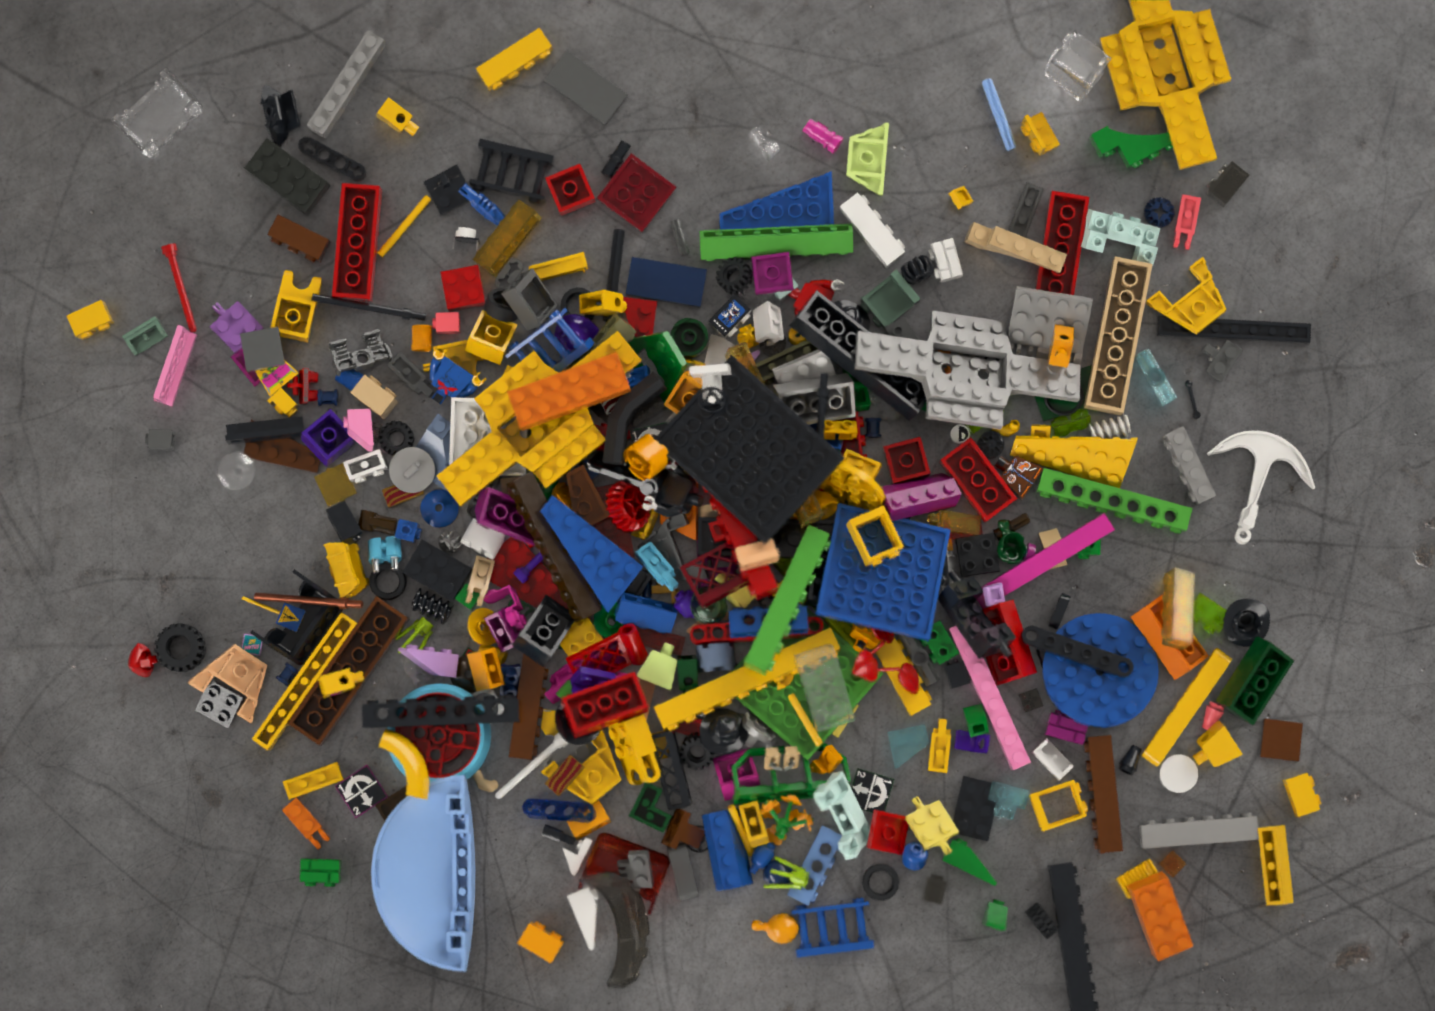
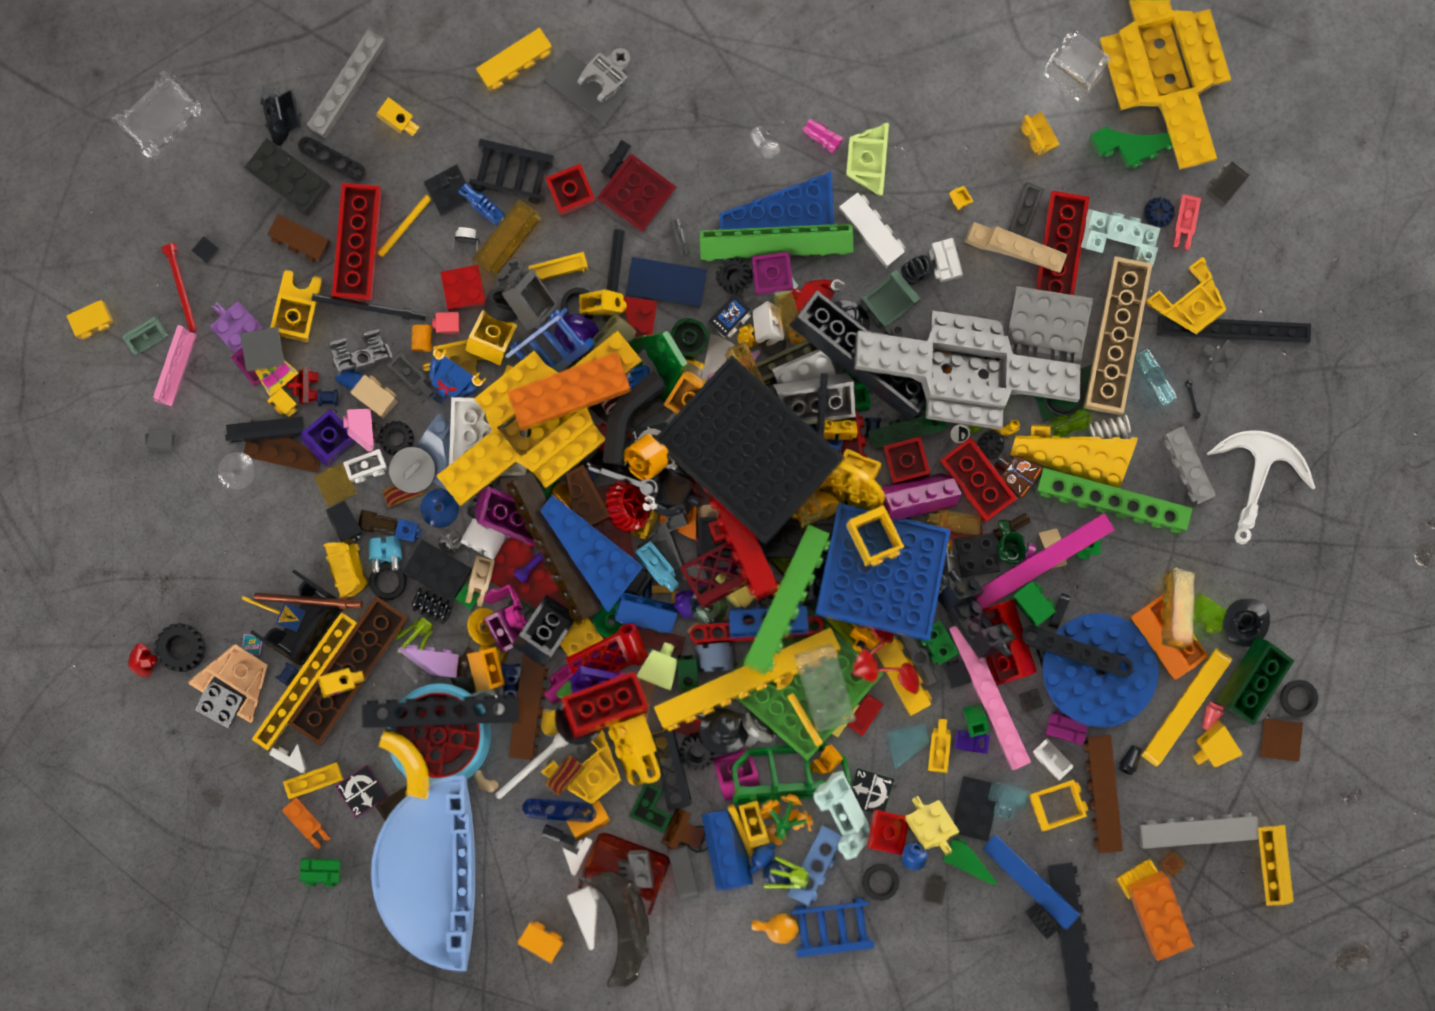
(205, 249): none -> black tile
(295, 760): none -> white slope
(607, 72): none -> light grey piece
(711, 384): white piece -> none
(756, 555): light nougat panel -> none
(772, 758): tan piece -> none
(787, 311): none -> clear yellow plate
(865, 714): none -> red tile
(905, 430): none -> dark green bracket
(993, 594): lavender tile -> none
(995, 915): green slope -> none
(999, 115): light blue axle -> none
(1031, 881): none -> blue tile
(1034, 604): none -> green brick
(1061, 349): light orange torso -> none
(1178, 773): white tile -> none
(1302, 795): yellow brick -> none
(1313, 698): none -> black tyre

